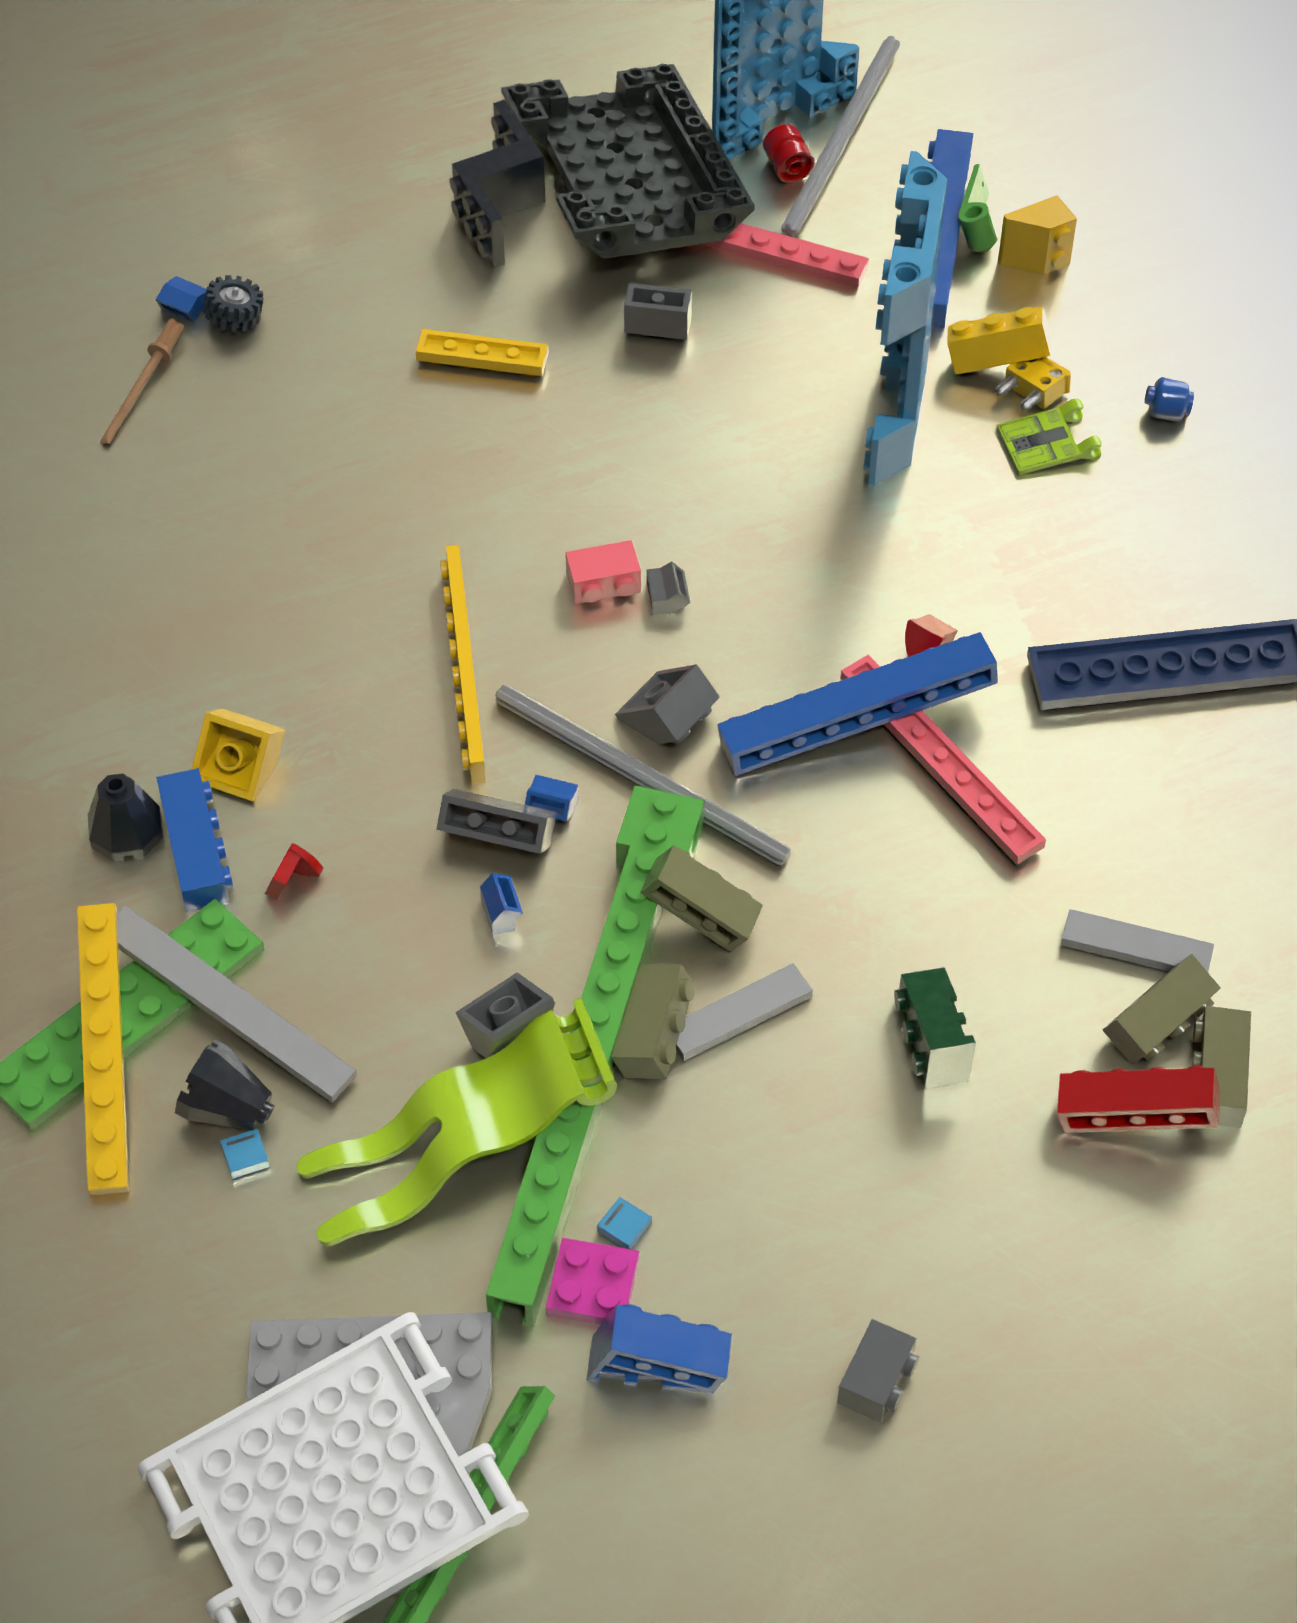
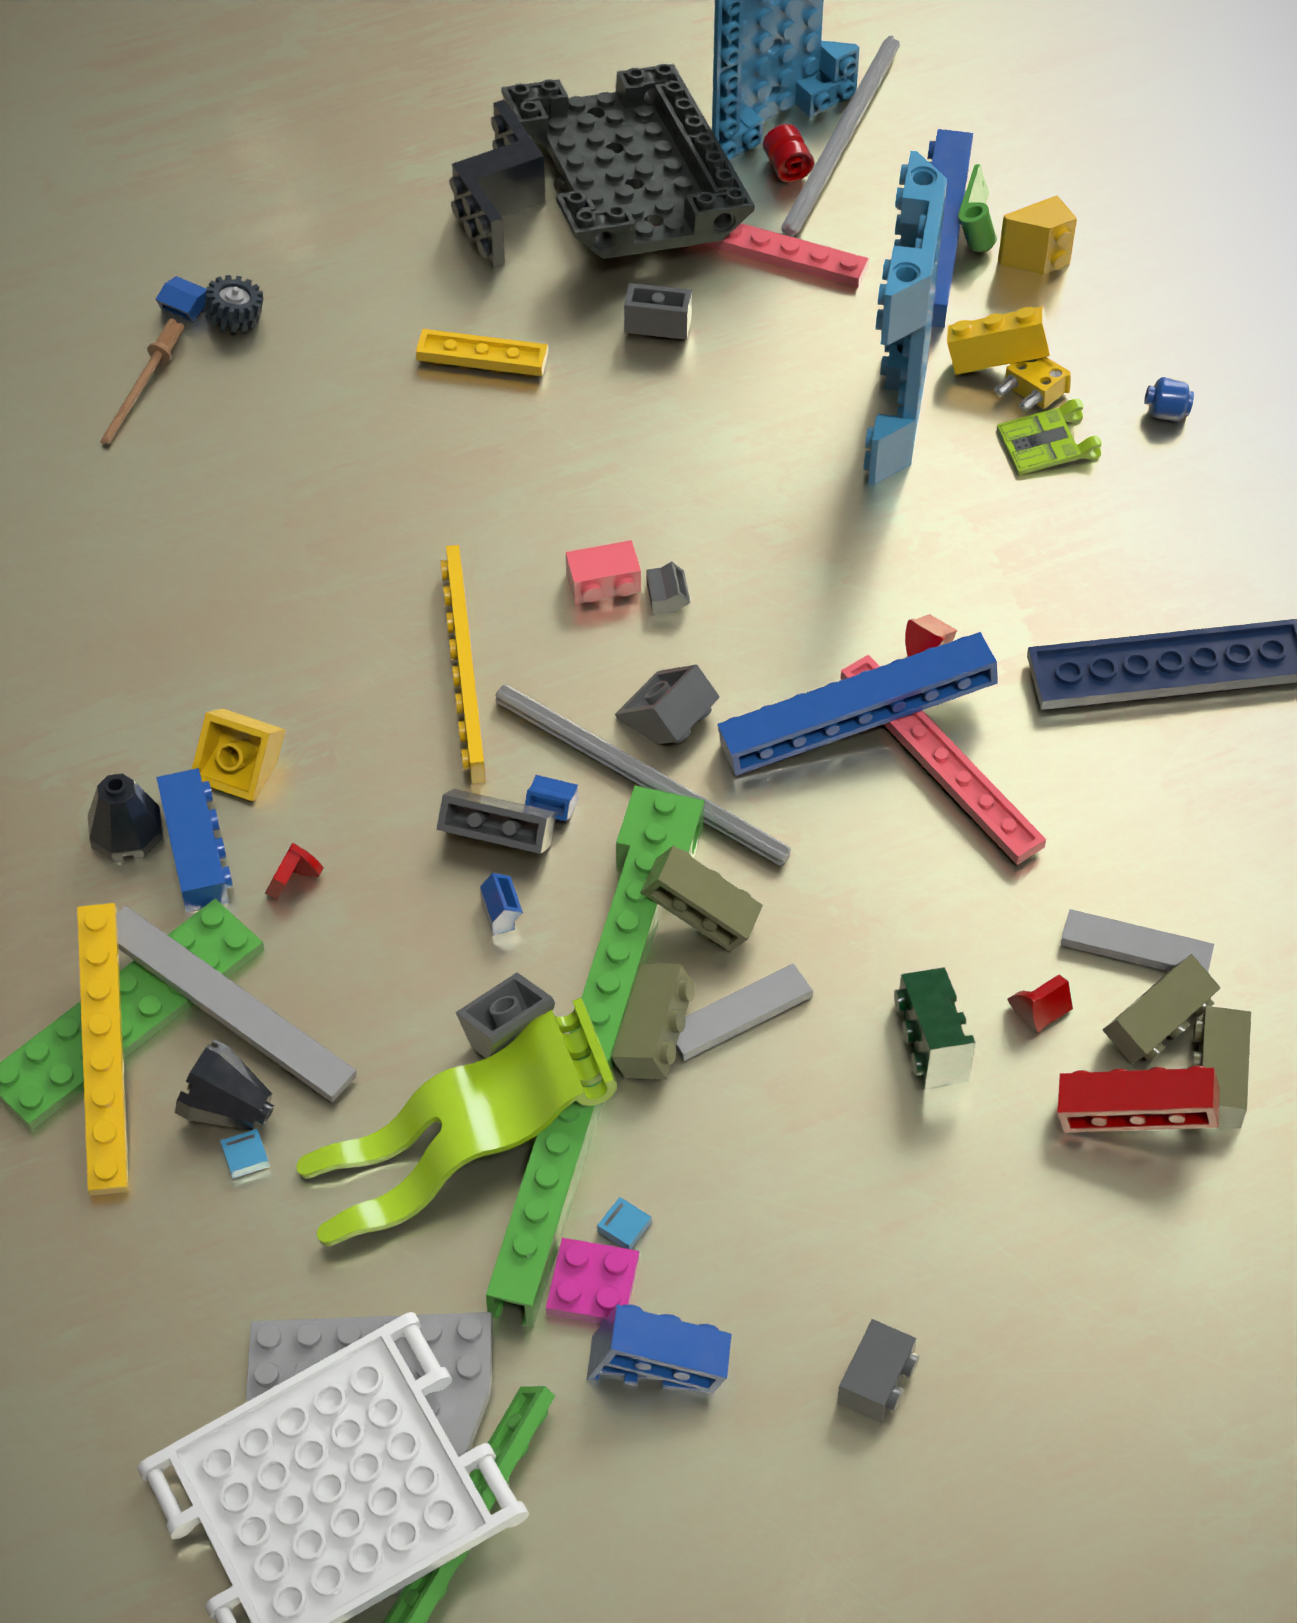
(1043, 1004): none -> red tile

